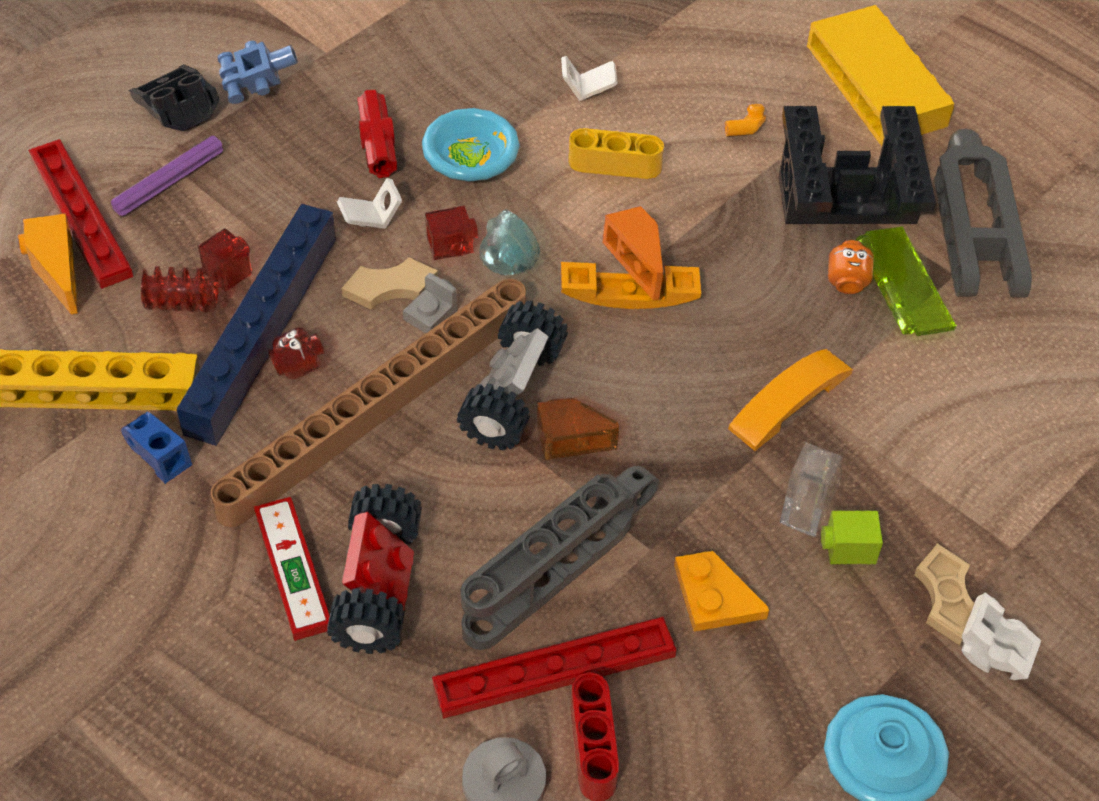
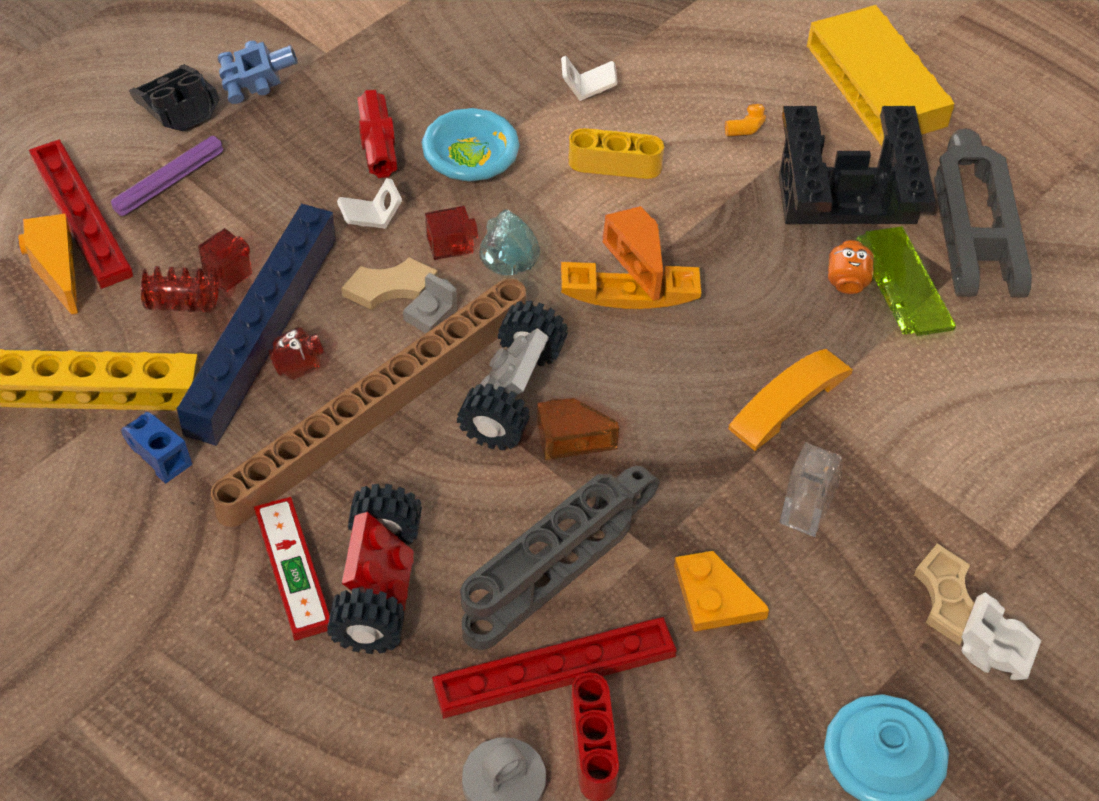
(852, 537): lime brick -> none

